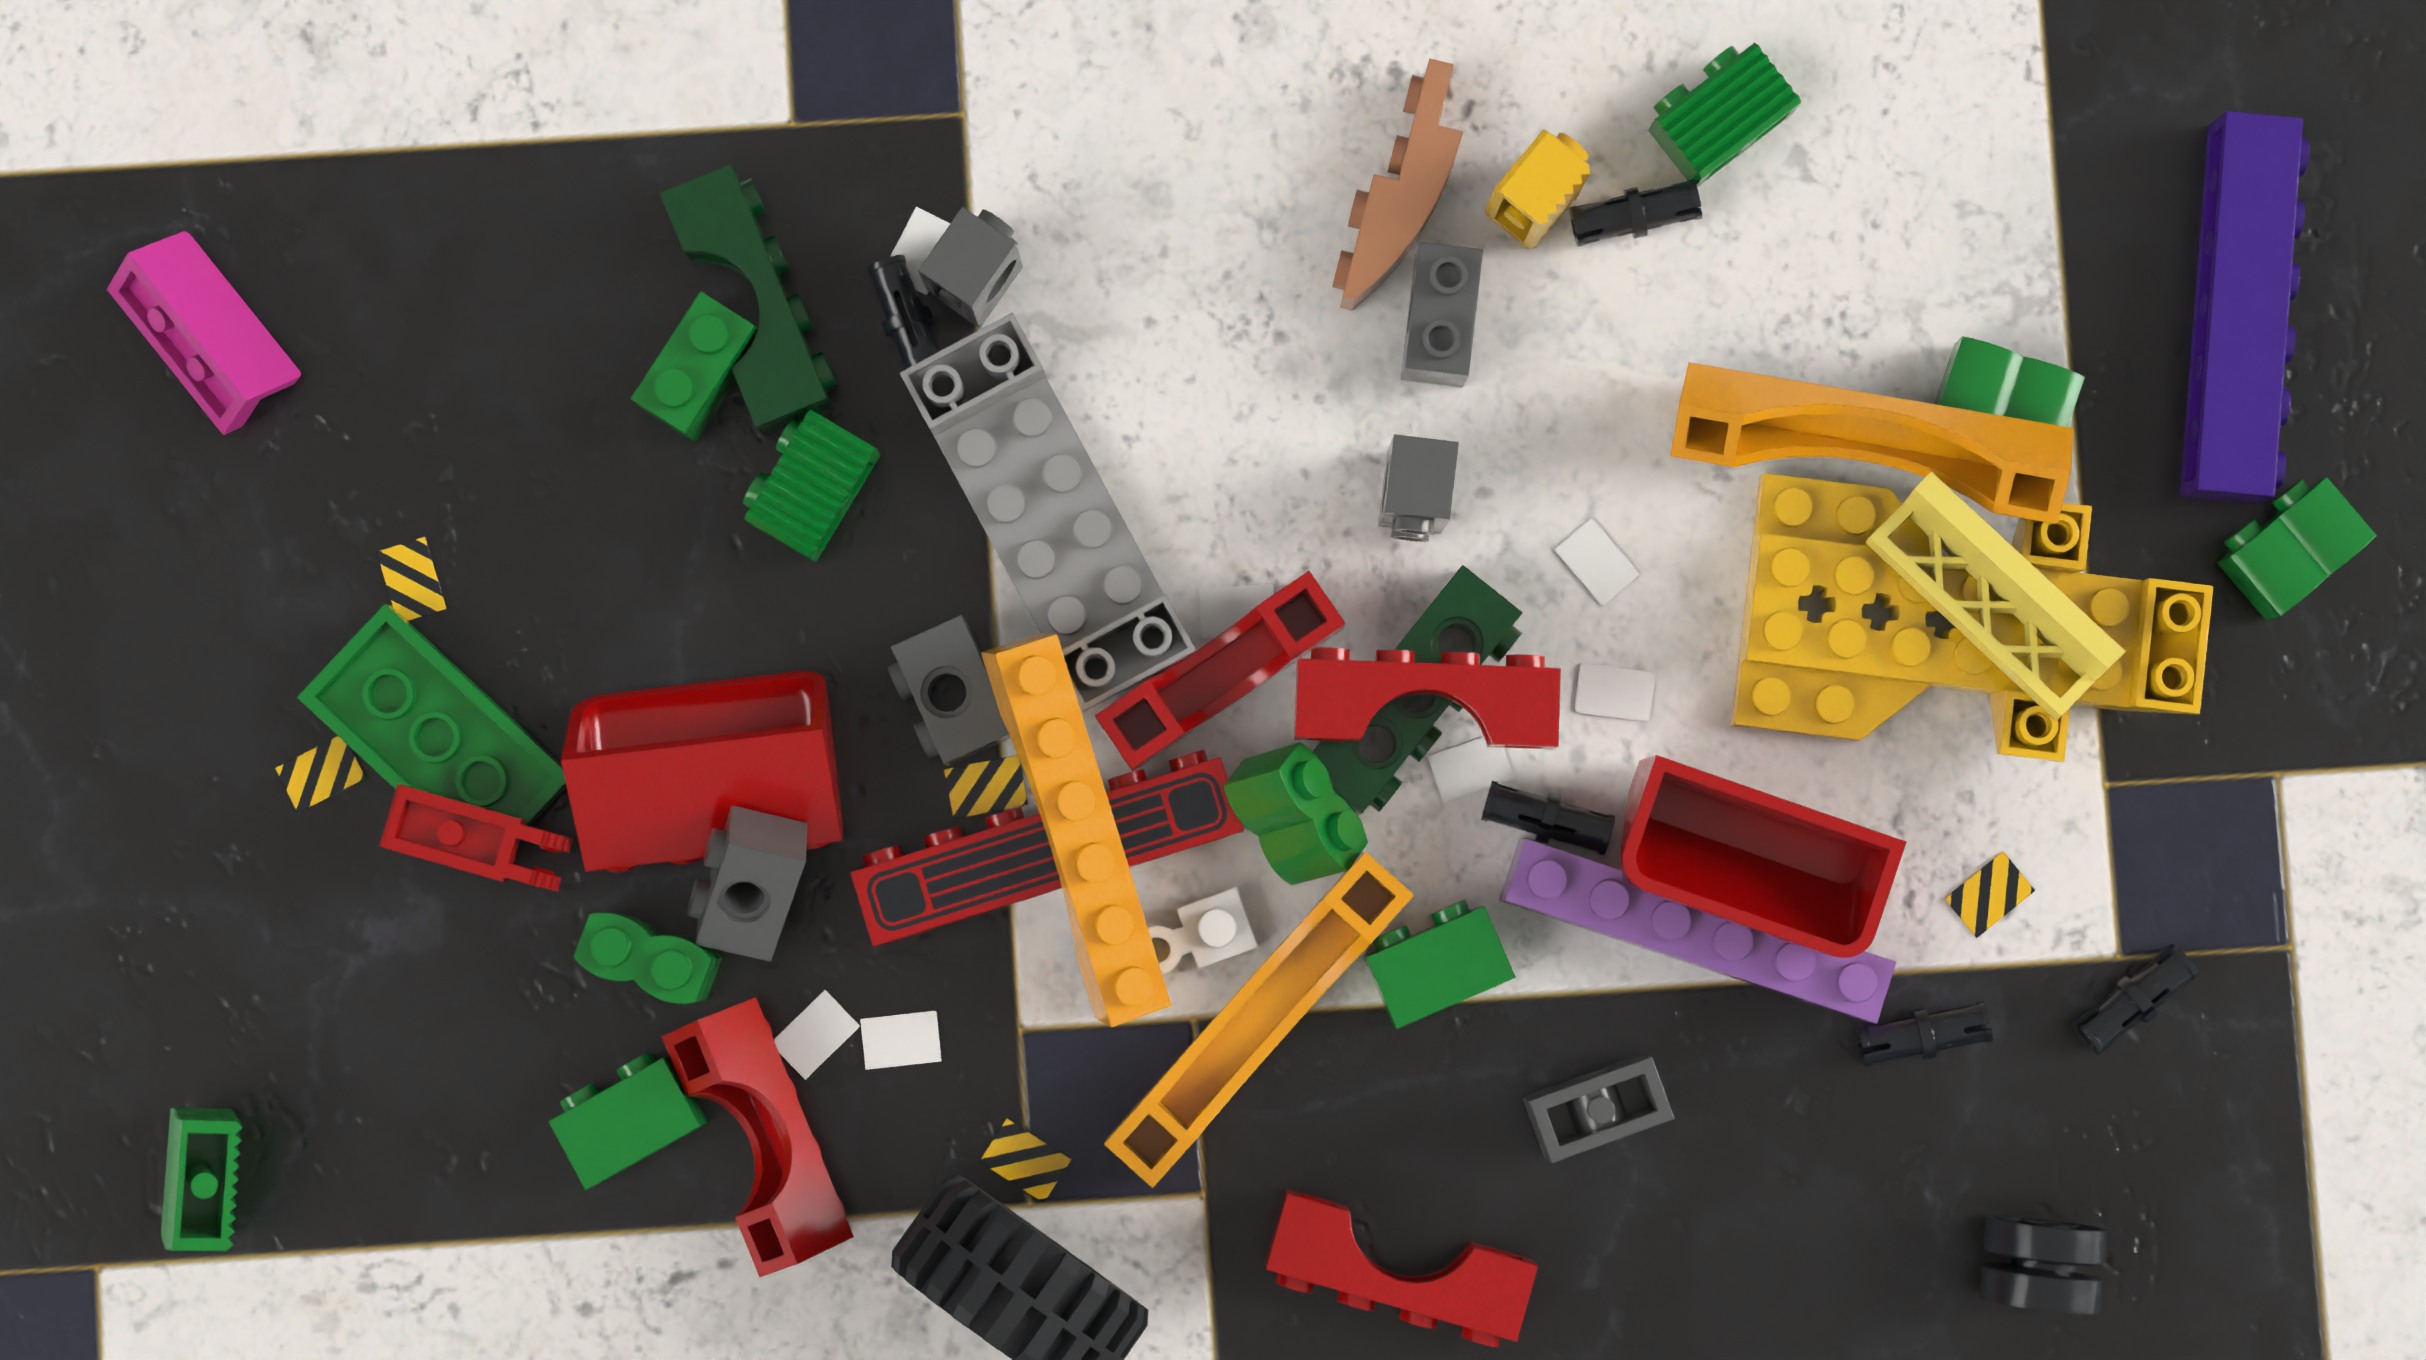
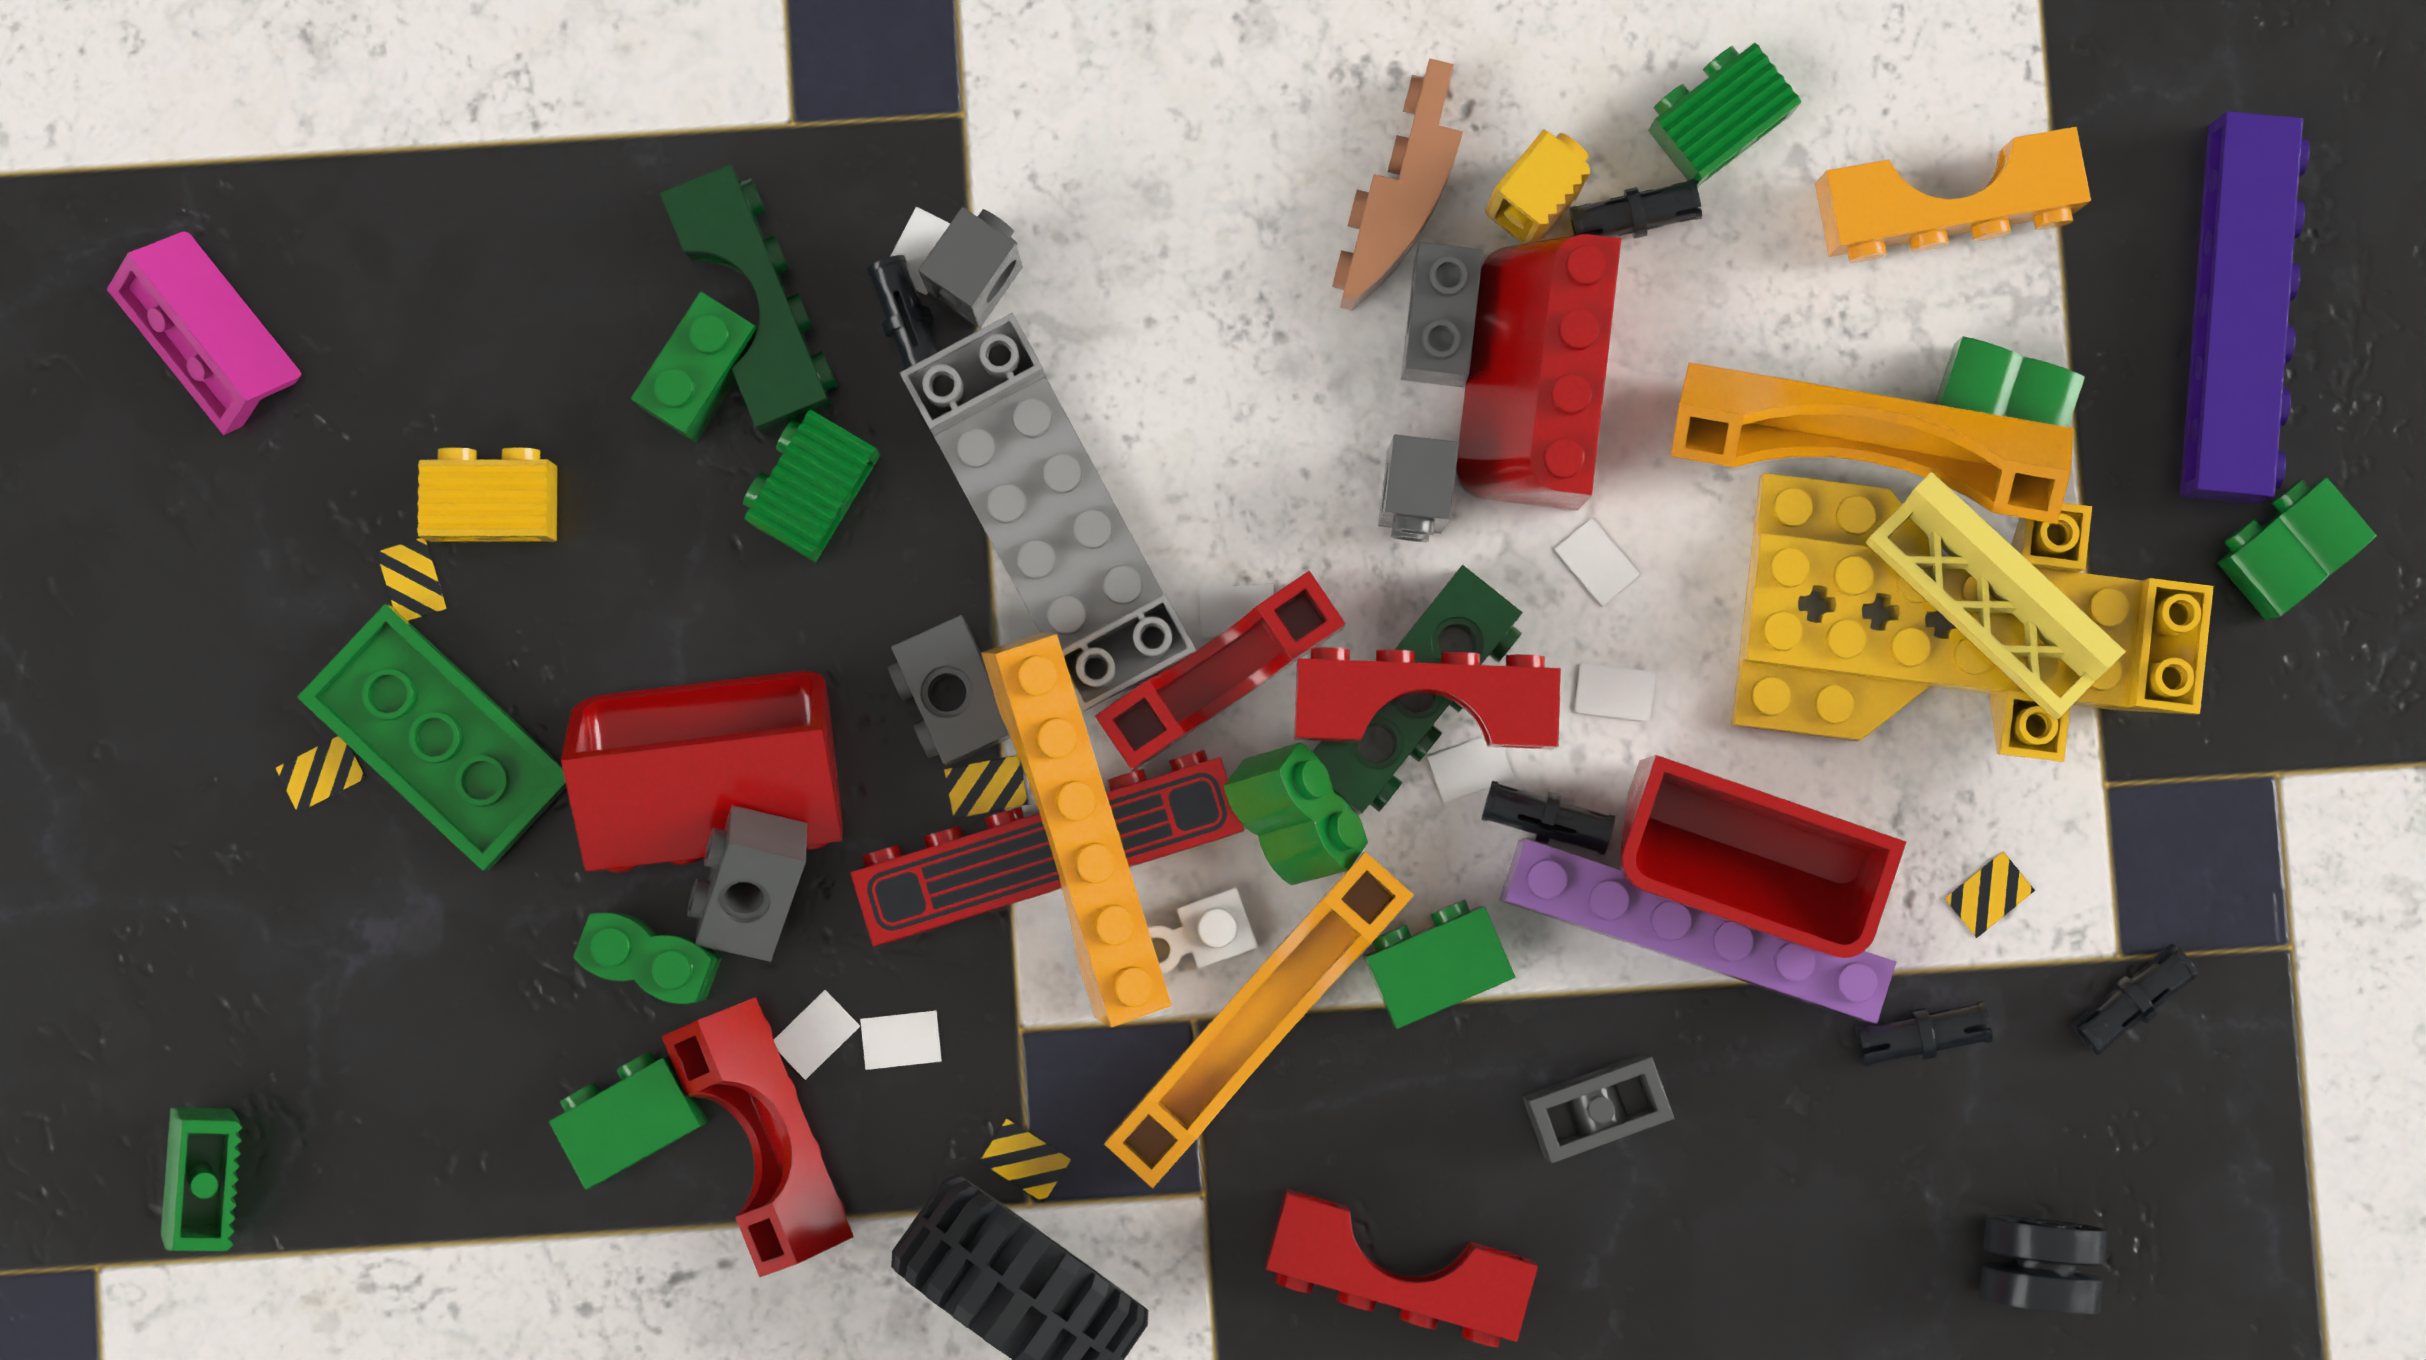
(467, 837): red hinge -> none
(487, 498): none -> yellow brick
(1539, 371): none -> red windscreen
(1875, 208): none -> light orange arch

